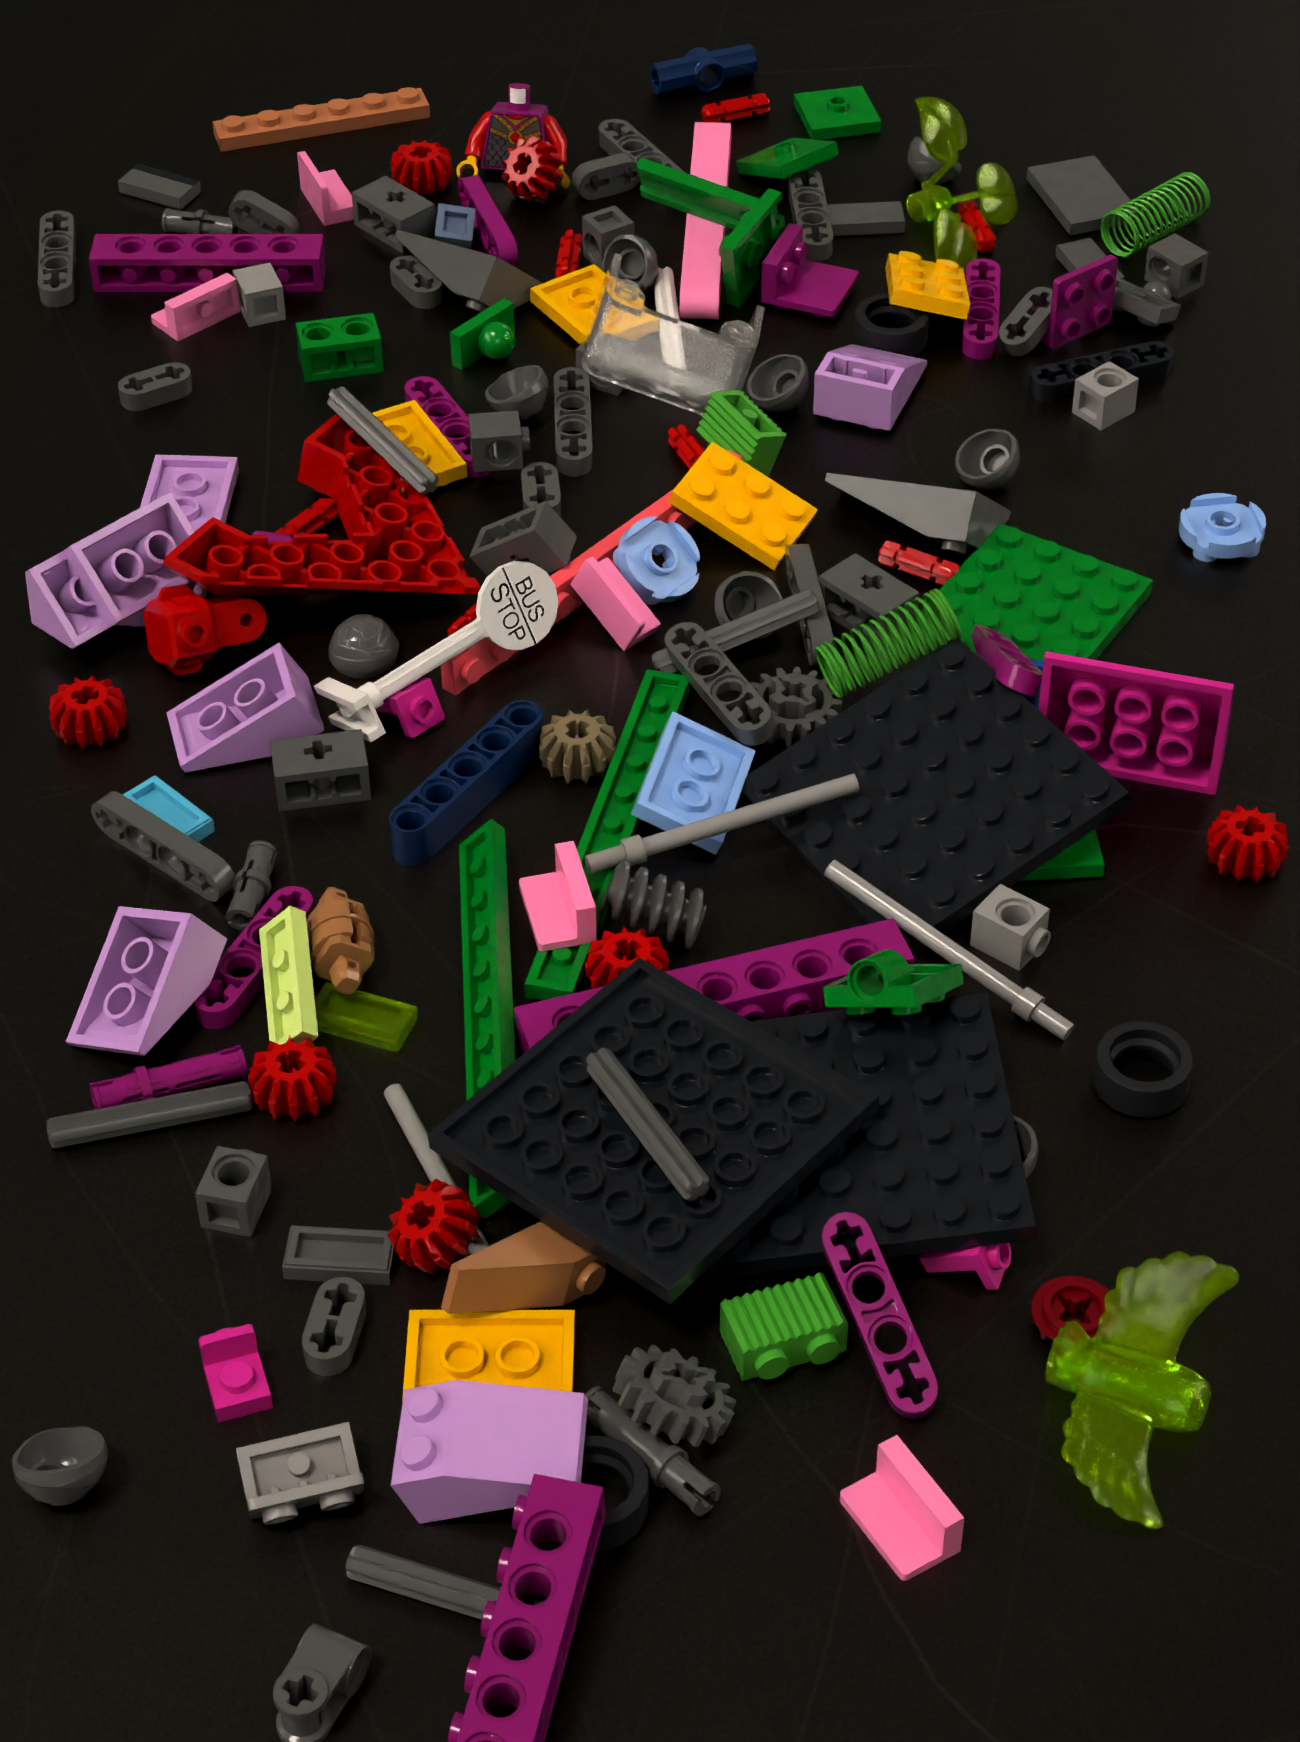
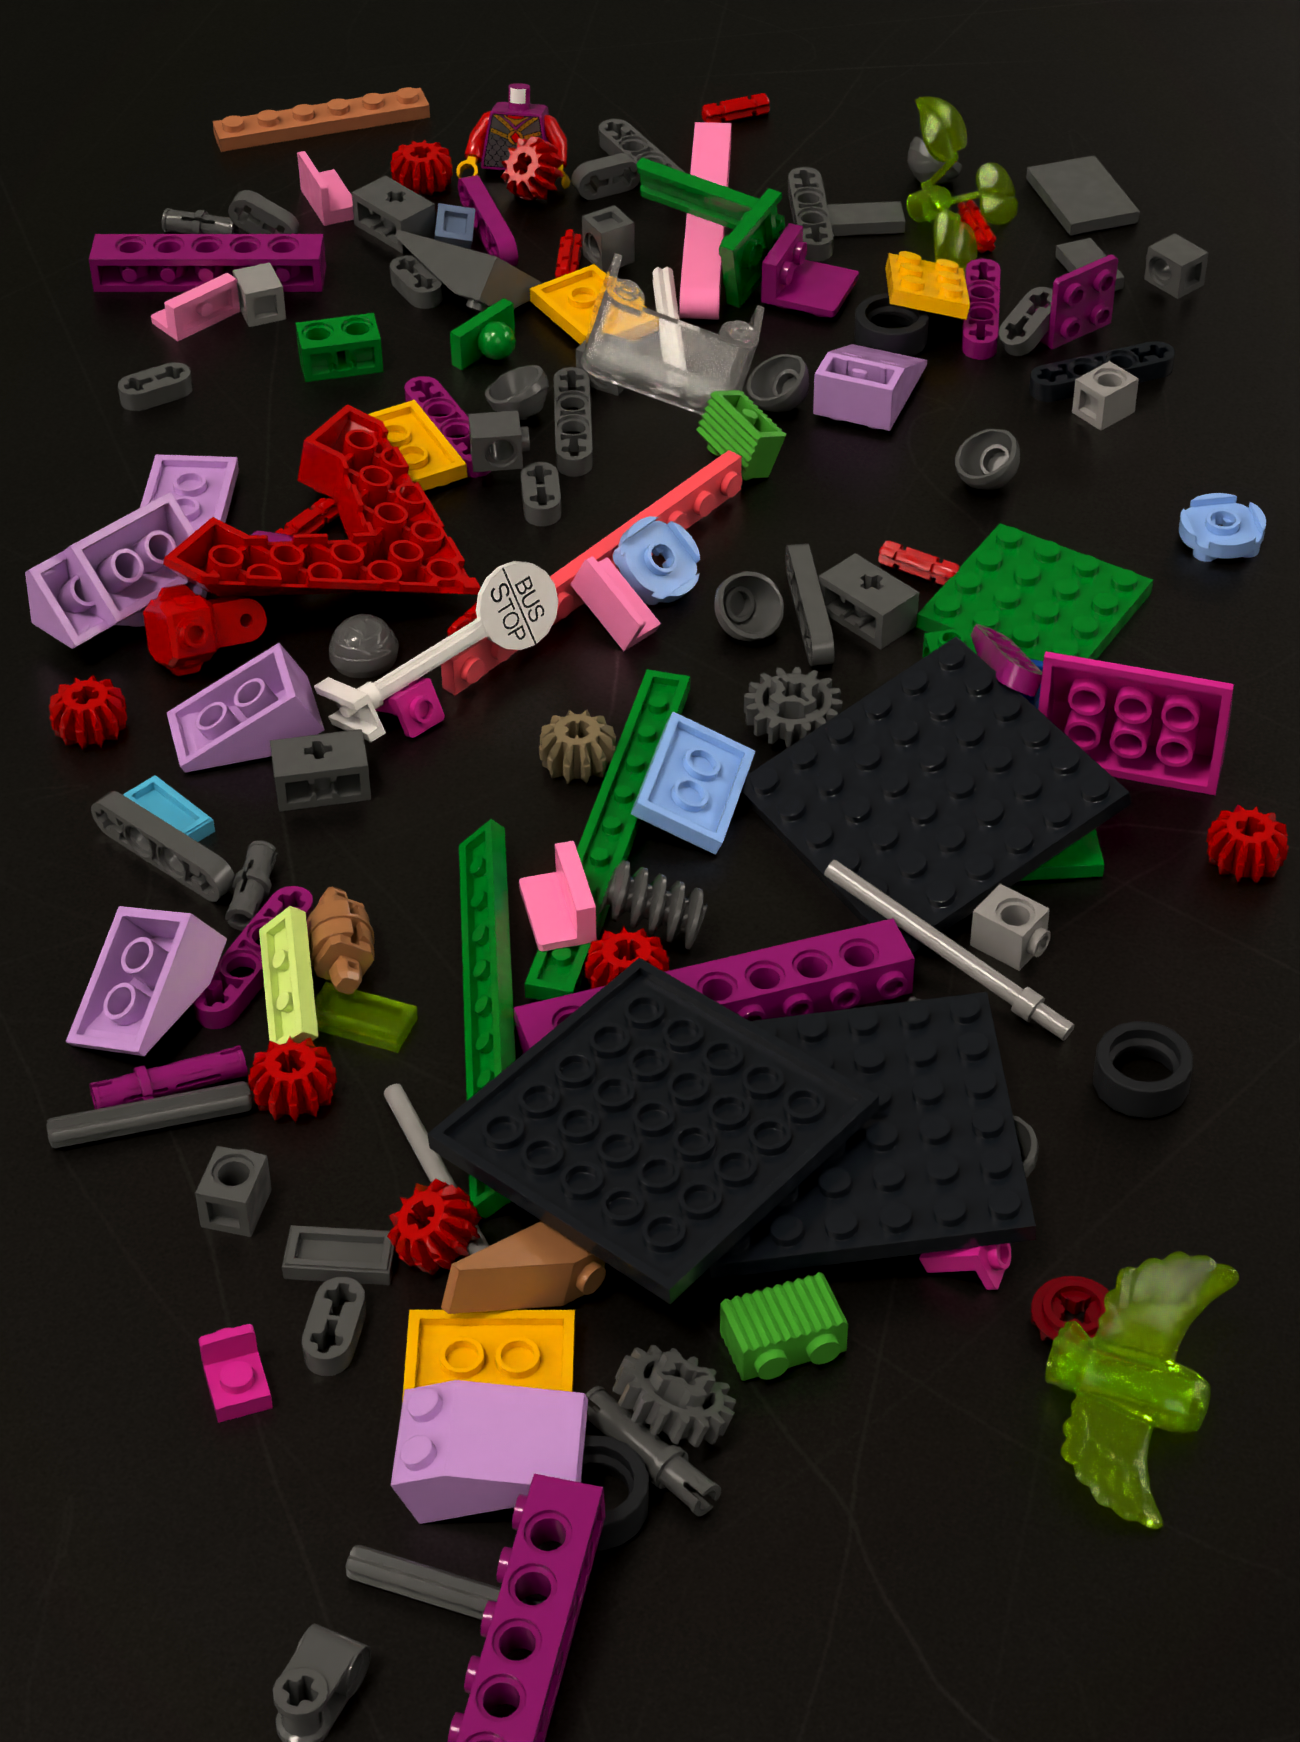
(57, 258): dark grey beam -> none
(60, 1464): dark grey piece -> none
(159, 186): dark grey tile -> none
(300, 1473): light grey bracket -> none
(382, 440): dark grey axle -> none
(466, 783): dark blue beam -> none
(527, 536): dark grey brick -> none
(637, 849): light grey bar -> none
(638, 260): dark grey piece -> none
(647, 1124): dark grey axle -> none
(685, 444): red axle -> none
(703, 69): dark blue piece -> none
(723, 680): dark grey beam -> none
(742, 505): yellow plate -> none
(751, 626): dark grey axle -> none
(787, 158): green plate -> none
(836, 670): bright green piece -> none
(837, 113): green plate -> none
(882, 1313): magenta beam -> none
(889, 981): green plate -> none
(904, 1512): bright pink panel -> none
(947, 515): wedge -> none
(1149, 303): dark grey plate -> none
(1176, 204): bright green piece -> none

